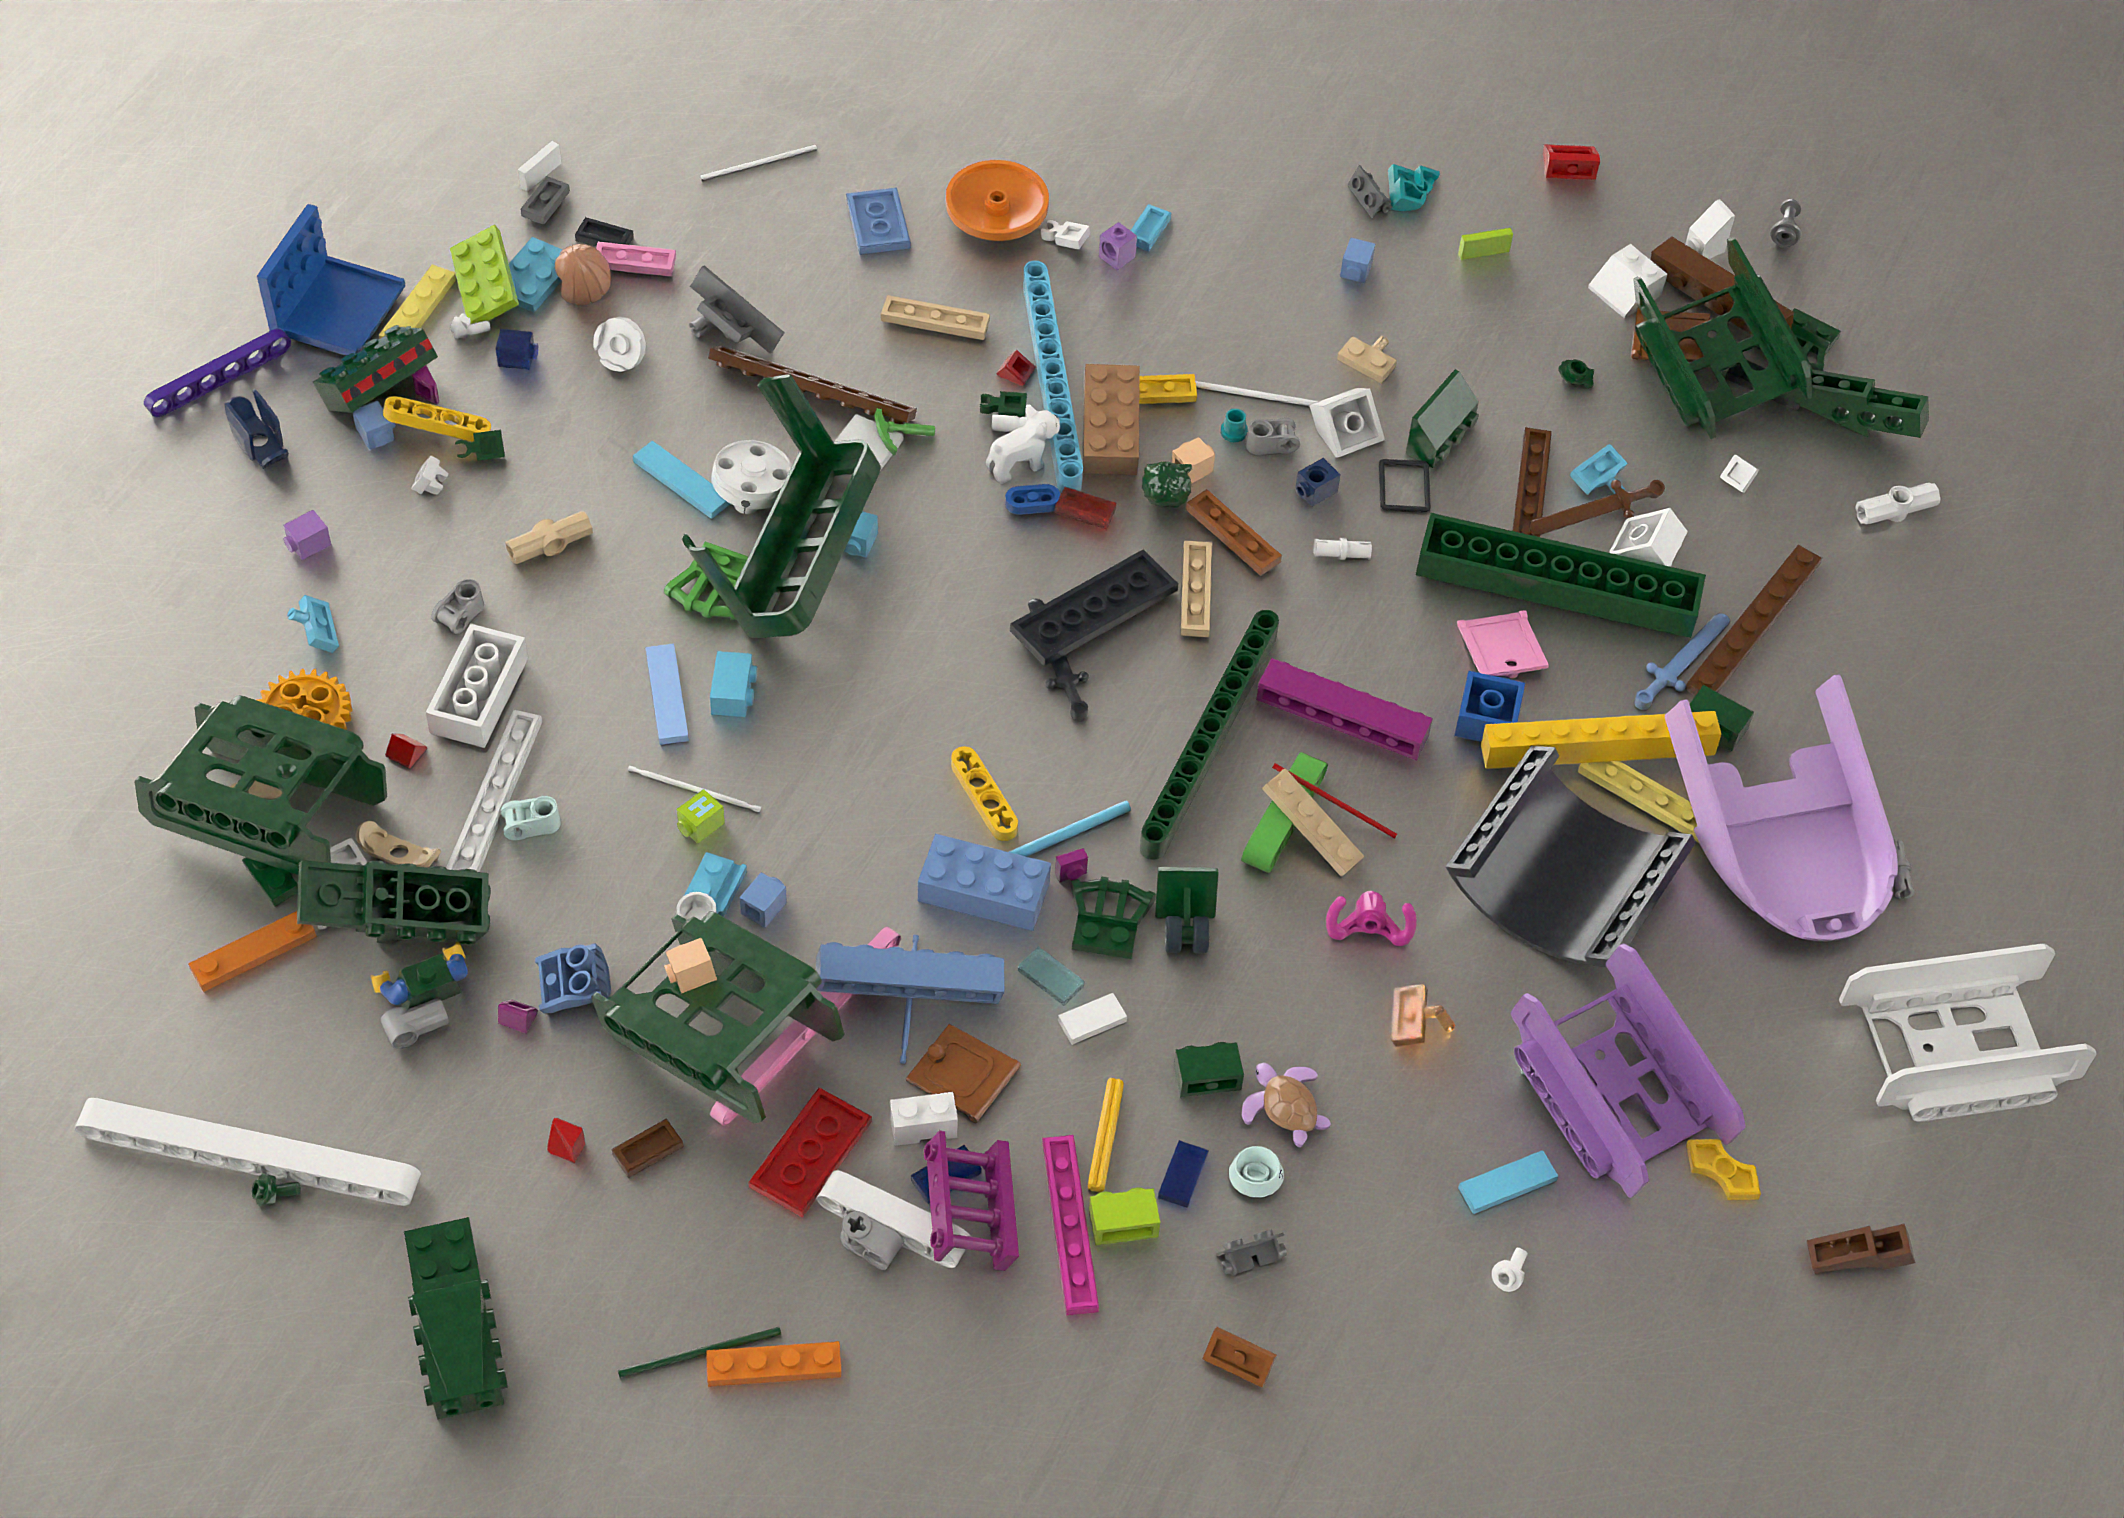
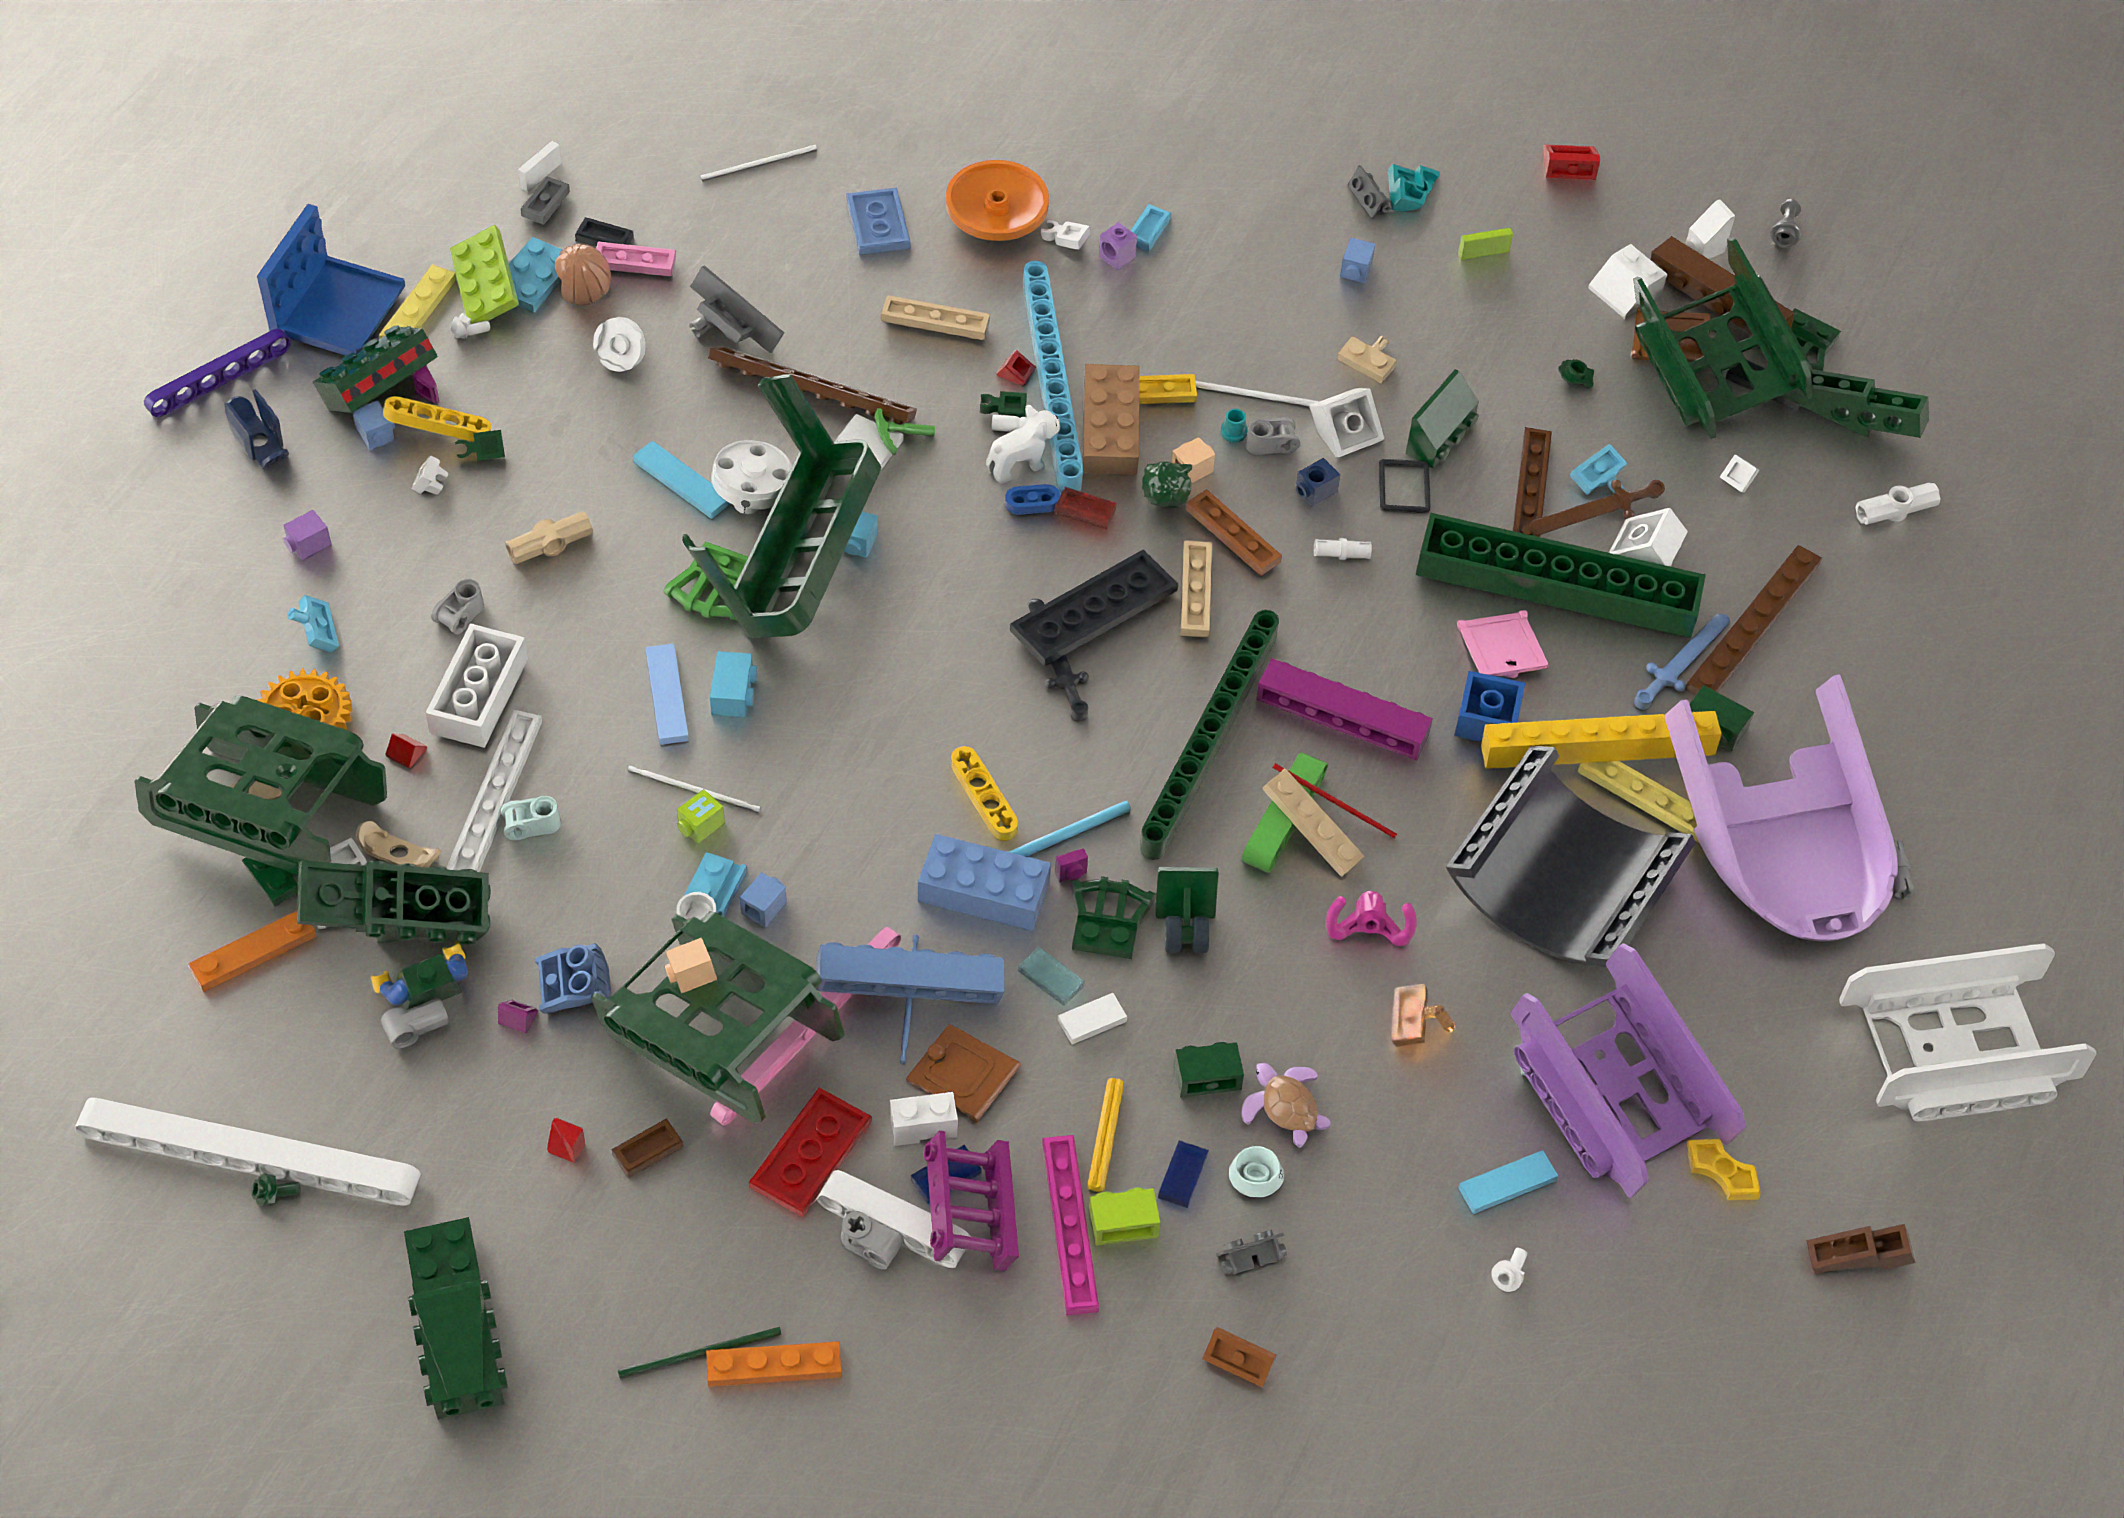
(516, 349): clear blue brick -> none

